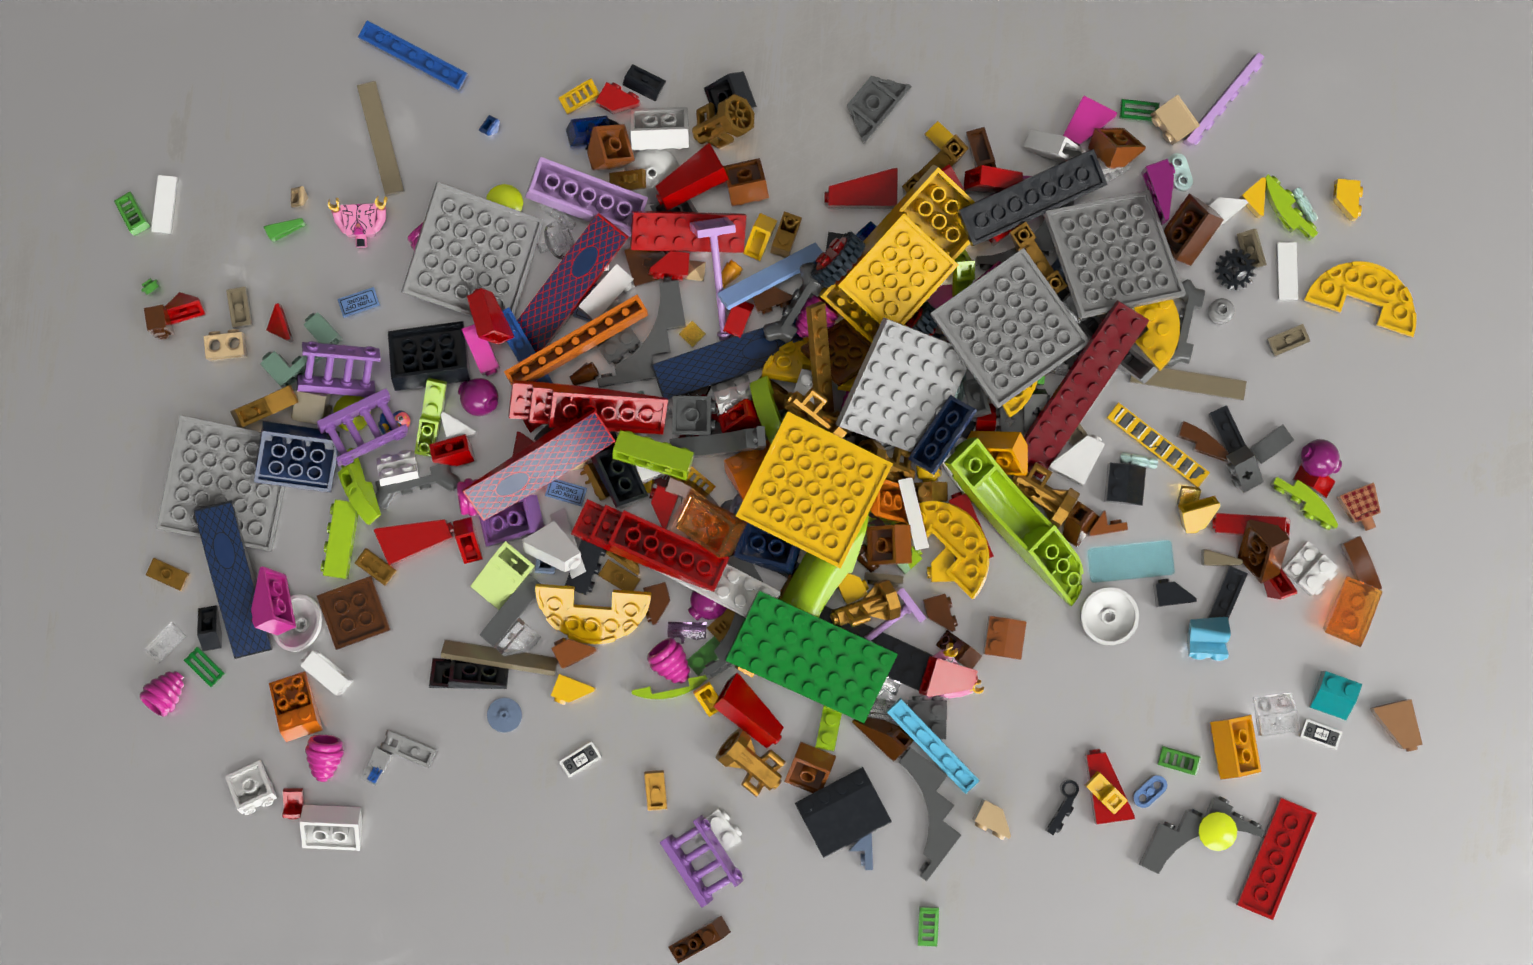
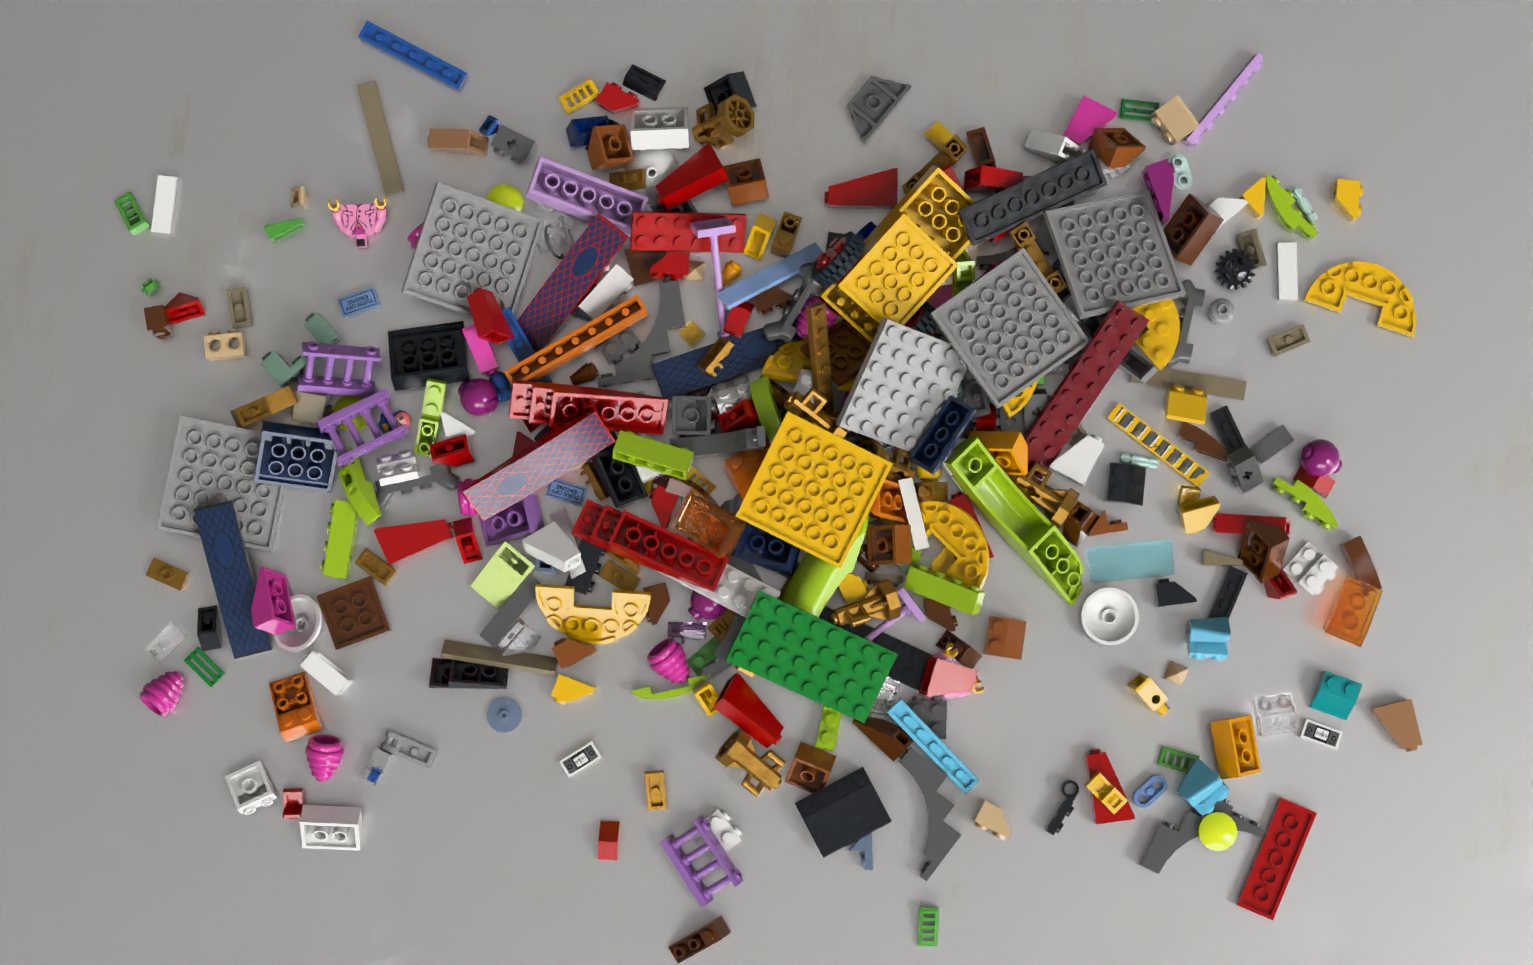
(278, 324): red slope -> none
(458, 141): none -> medium nougat slope
(502, 385): none -> blue animal
(524, 145): none -> dark grey brick
(608, 840): none -> red slope
(715, 355): none -> pearl gold plate
(944, 589): none -> lime brick
(1145, 689): none -> yellow torso
(1176, 673): none -> tan slope
(1186, 404): none -> yellow slope
(1202, 788): none -> medium azure piece
(1361, 505): nougat torso -> none

